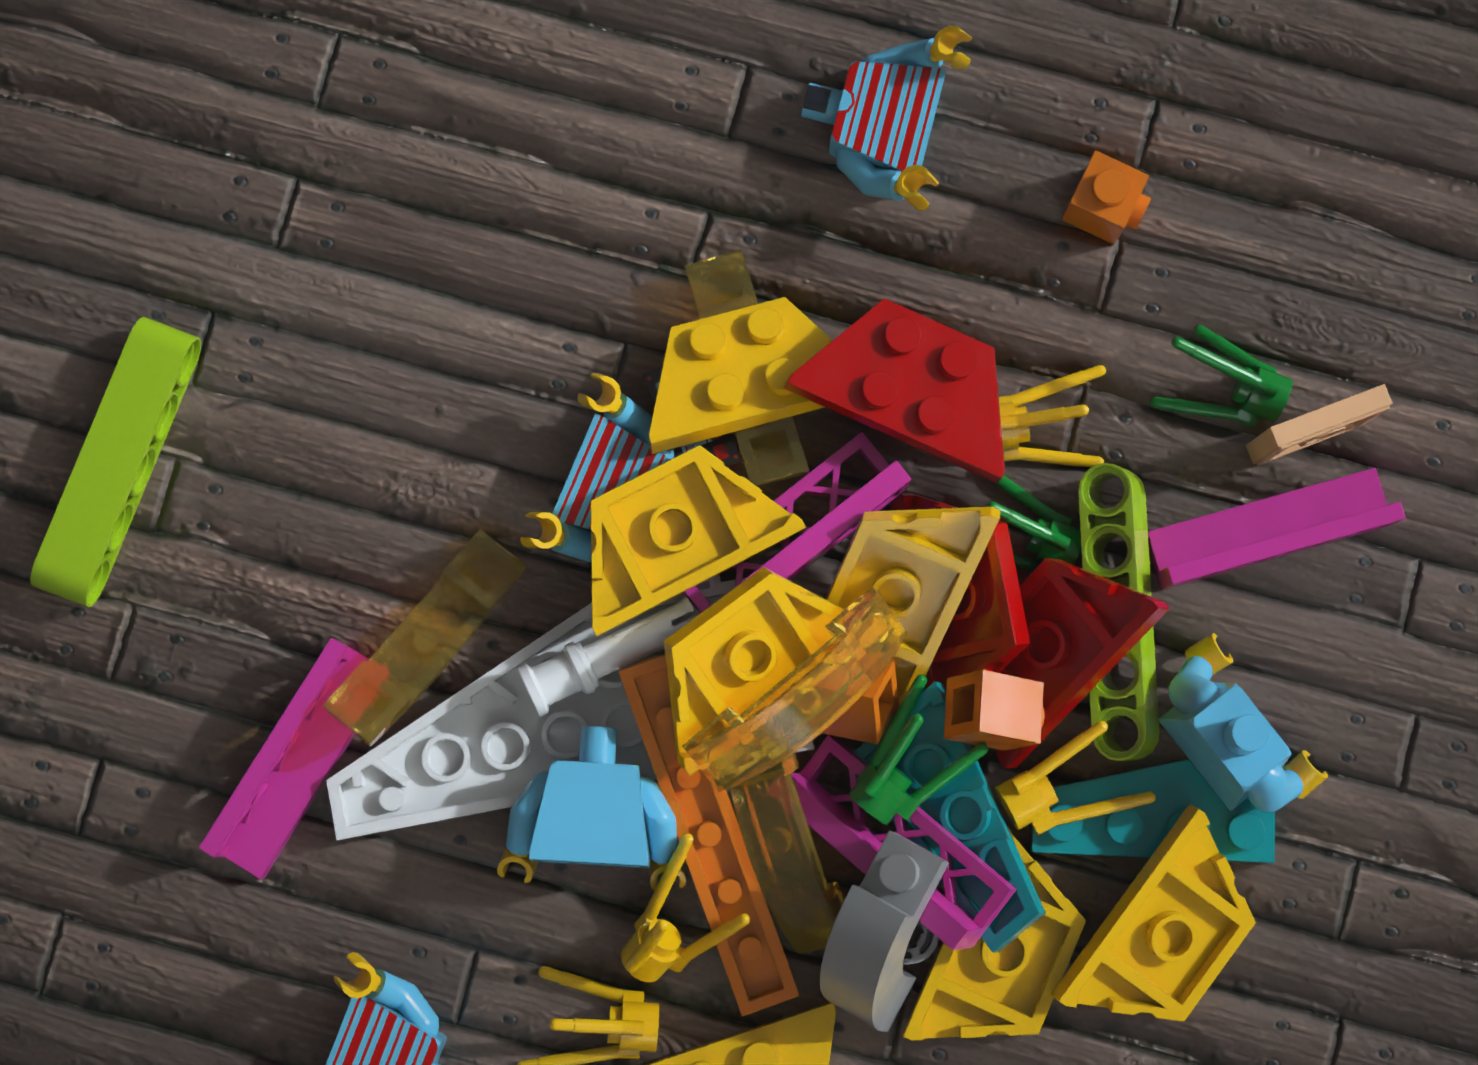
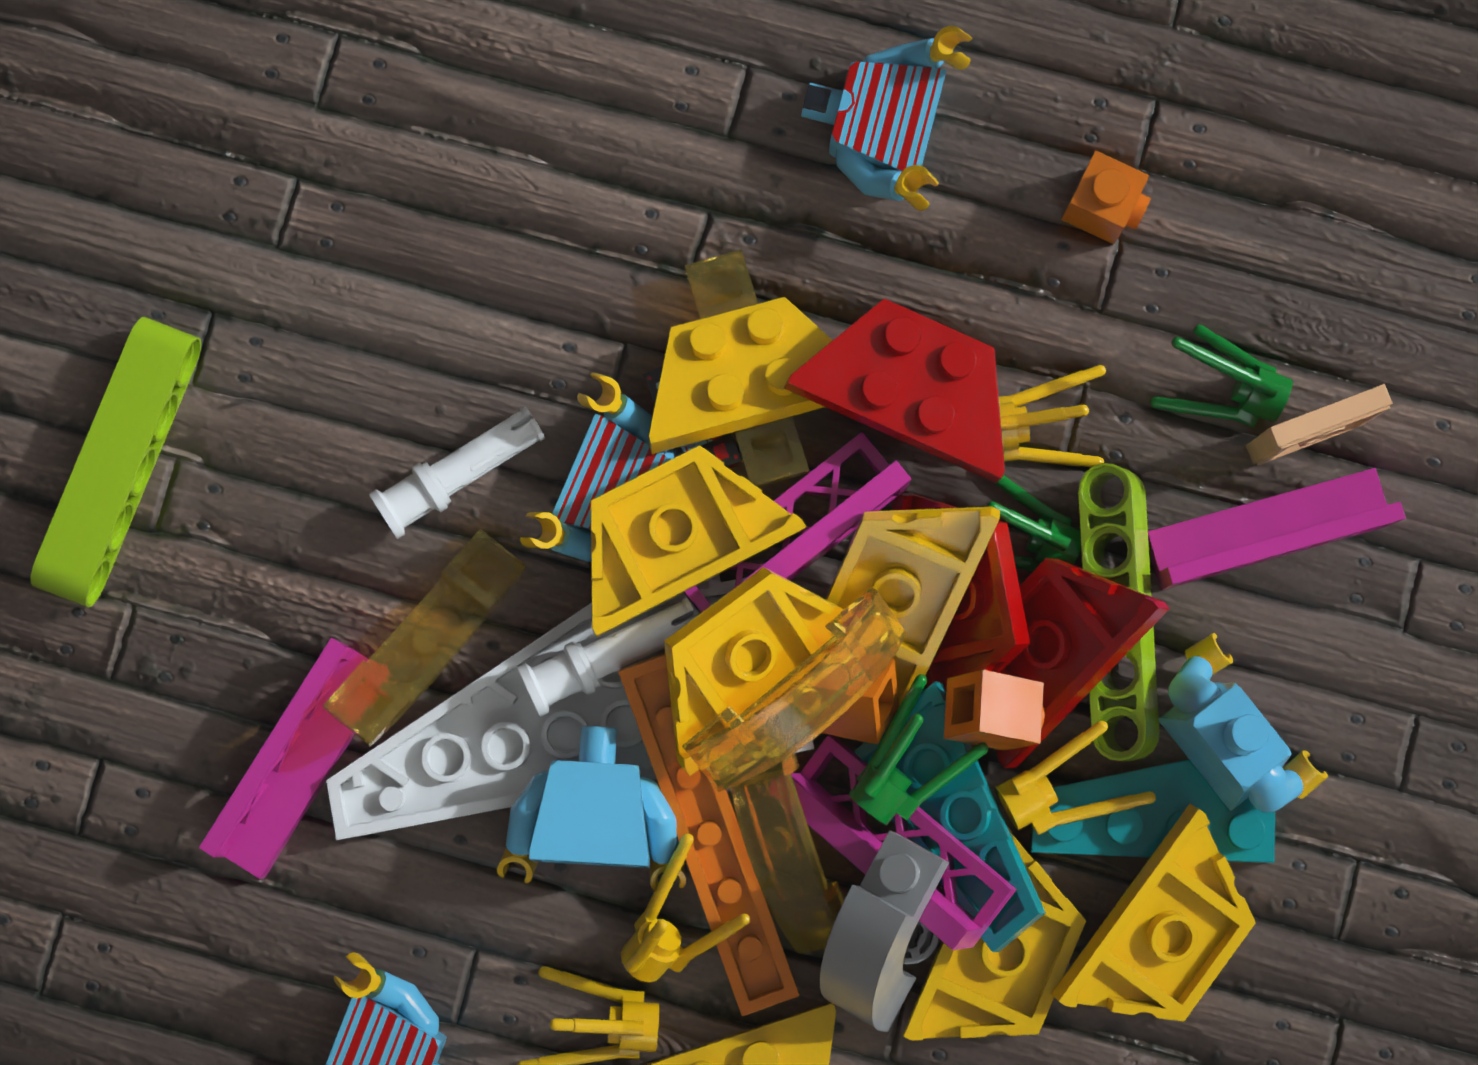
(432, 485): none -> white pin

